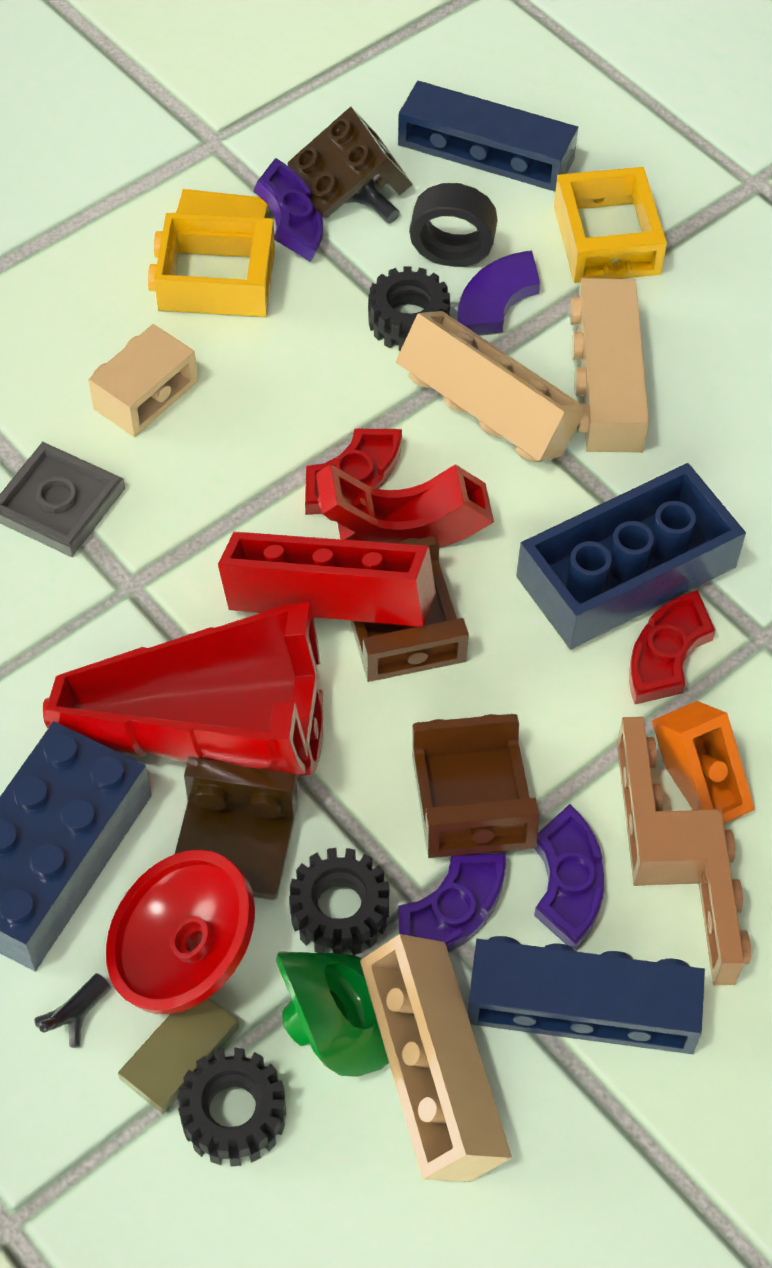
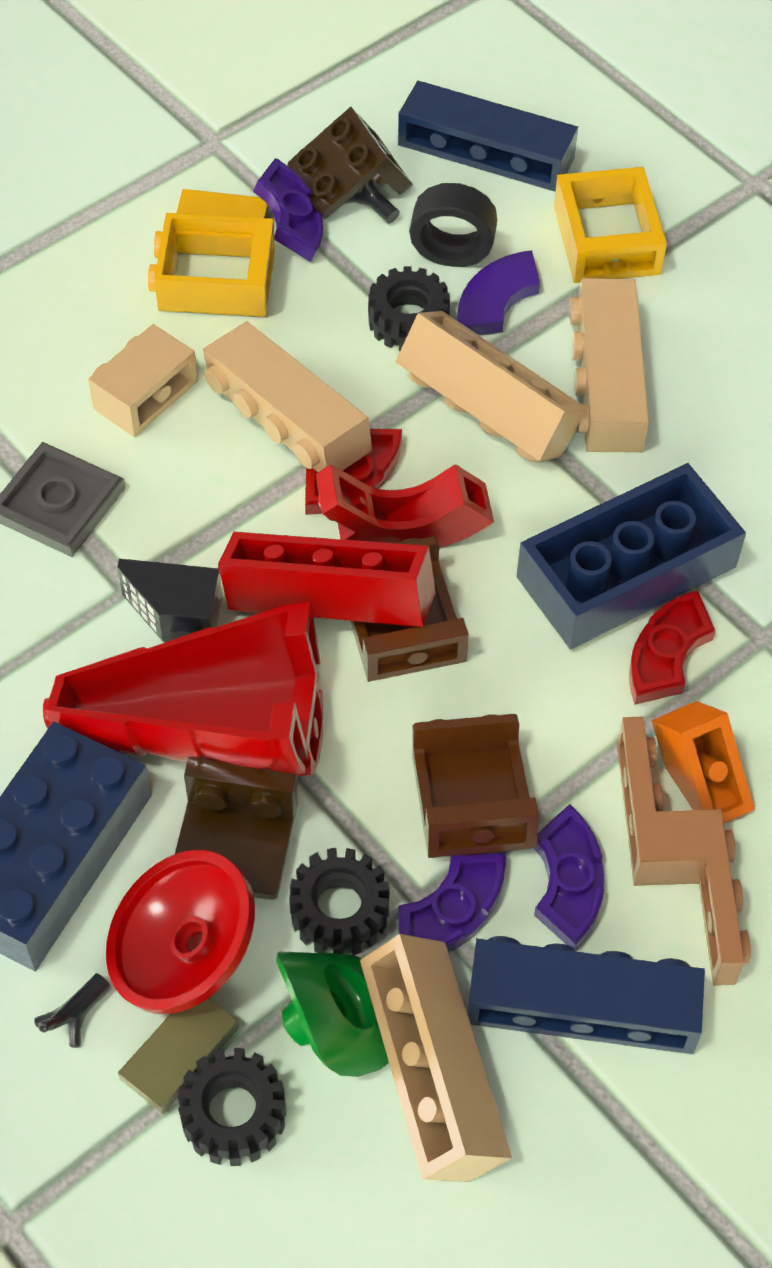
(172, 596): none -> black slope
(286, 399): none -> tan brick

